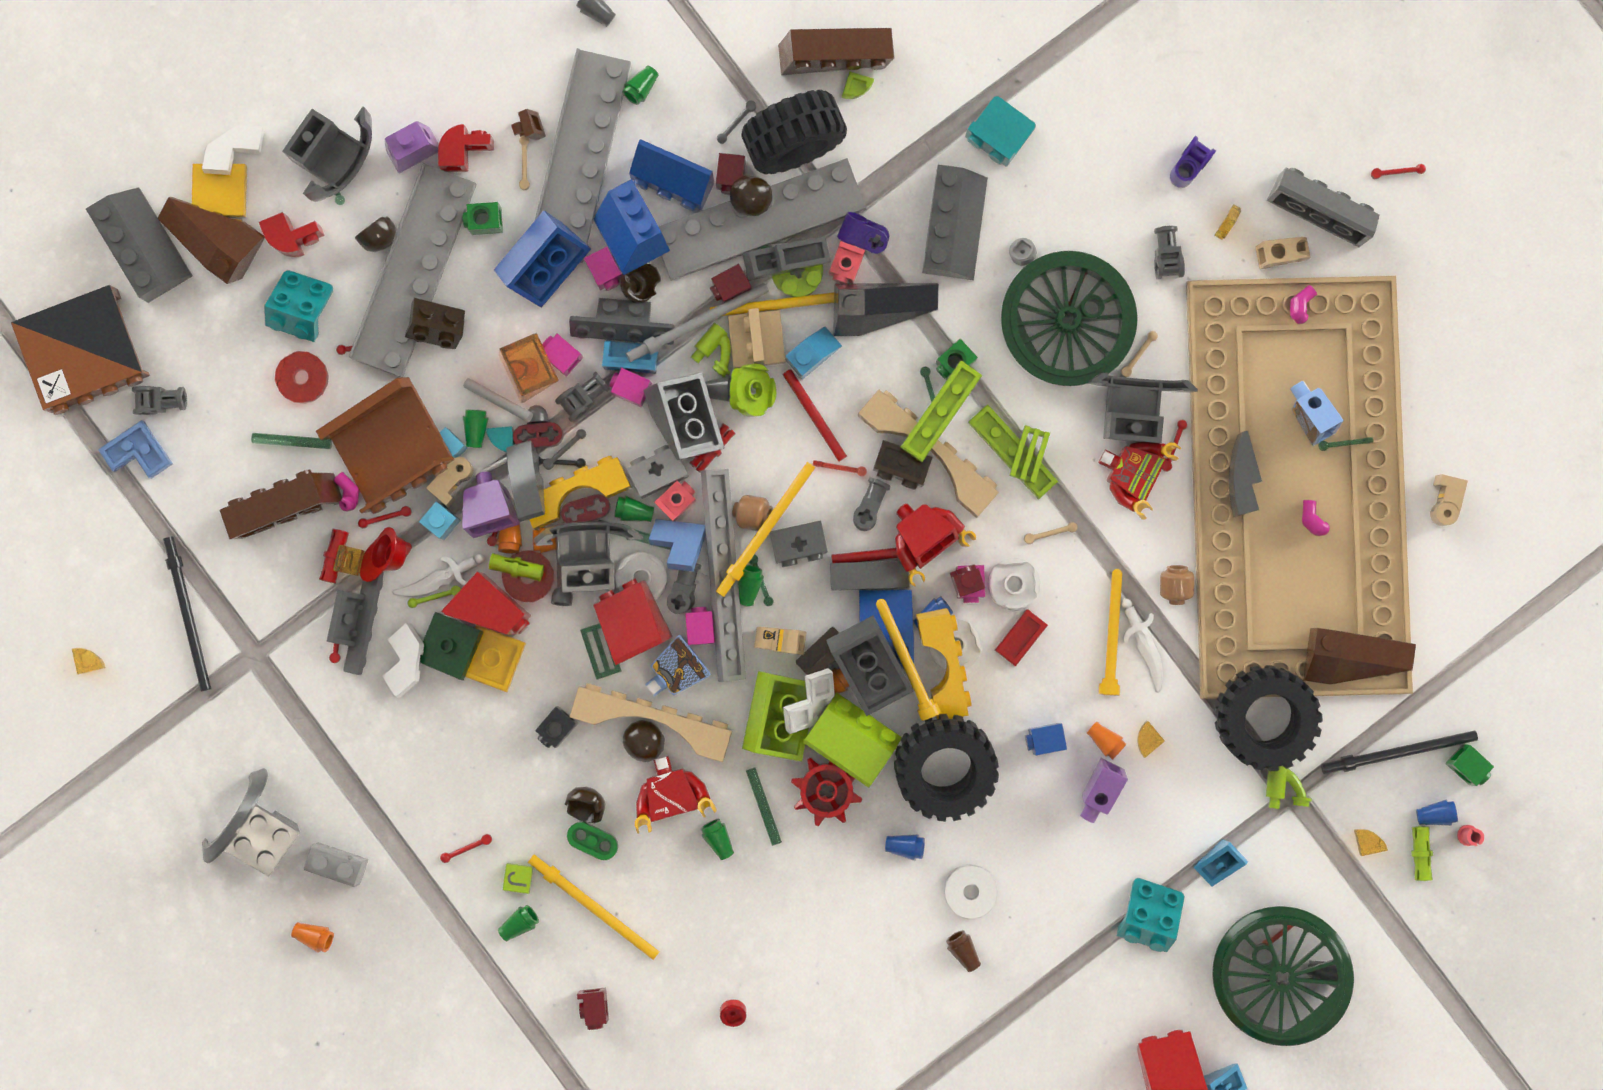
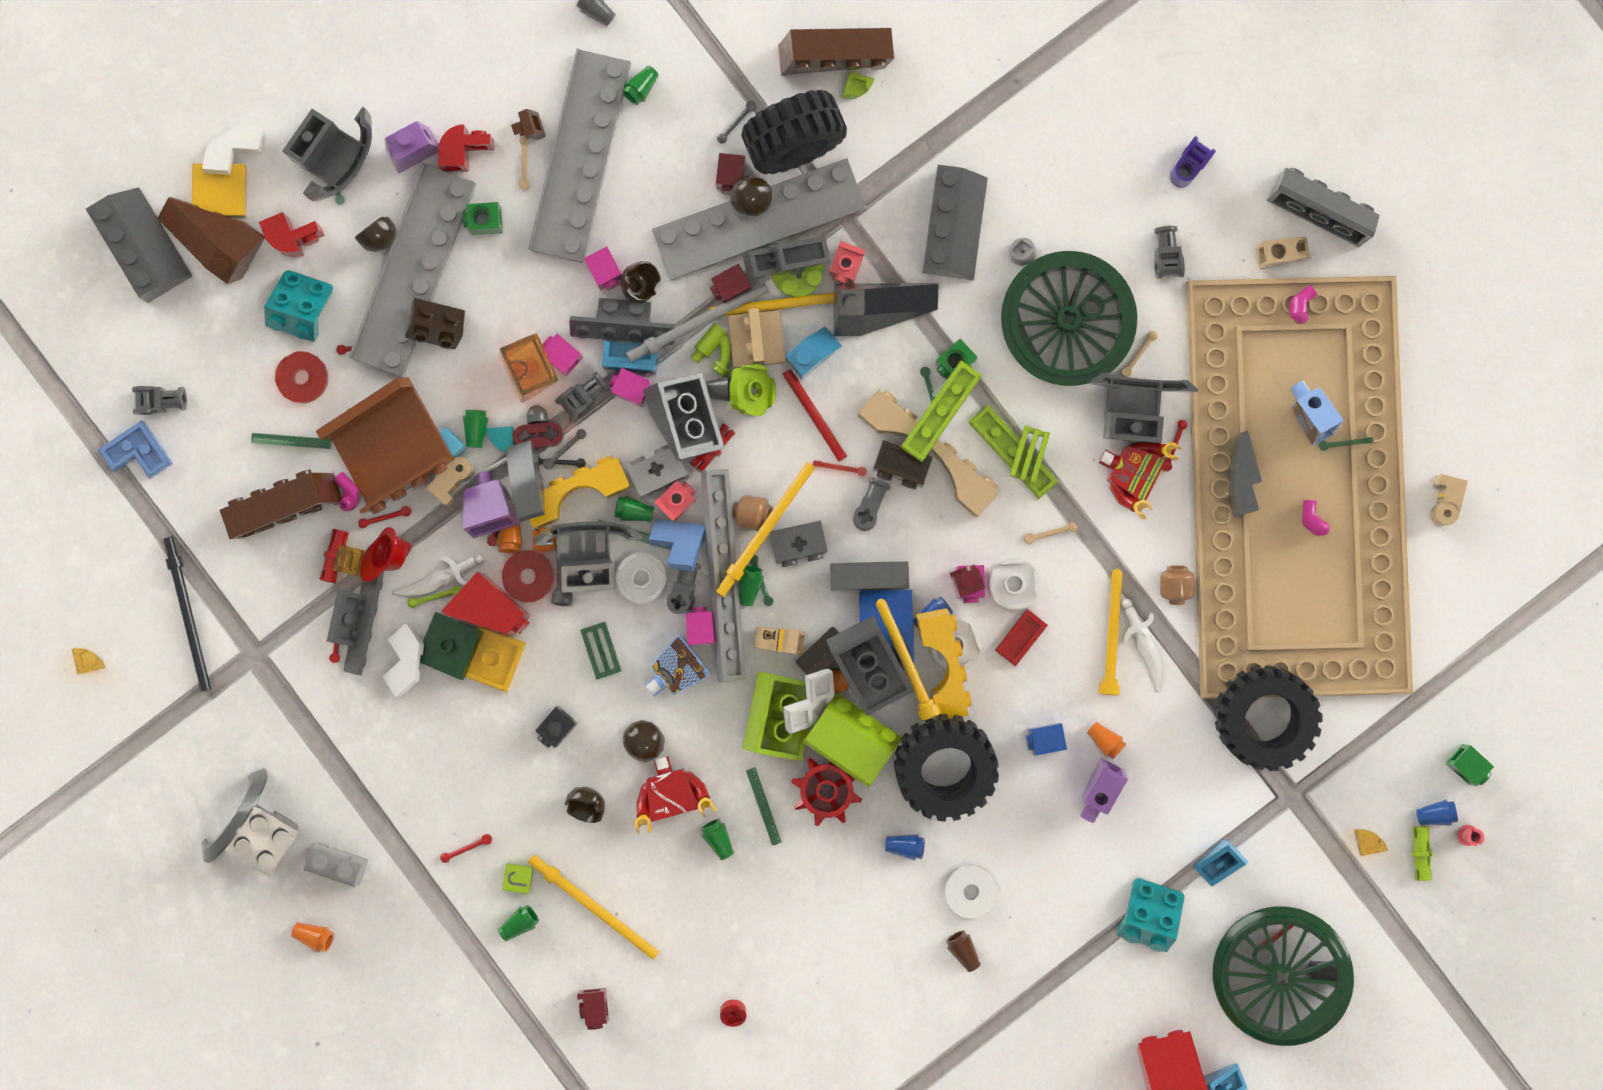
(78, 350): panel -> none
(440, 521): medium azure brick -> none
(498, 400): light grey bar -> none
(516, 567): lime pin -> none
(541, 259): blue slope -> none
(584, 503): dark red beam -> none
(593, 840): green plate -> none
(629, 228): blue slope -> none
(631, 621): red slope -> none
(671, 176): blue slope -> none
(705, 739): tan arch -> none
(861, 232): dark purple piece -> none
(864, 556): red bar -> none
(925, 535): red torso -> none
(1000, 131): teal bracket -> none
(1148, 739): clear yellow tile -> none
(1228, 222): clear yellow tile -> none
(1276, 788): lime plant -> none
(1348, 656): reddish brown wedge -> none
(1349, 763): black bar -> none
(1377, 173): red hinge -> none

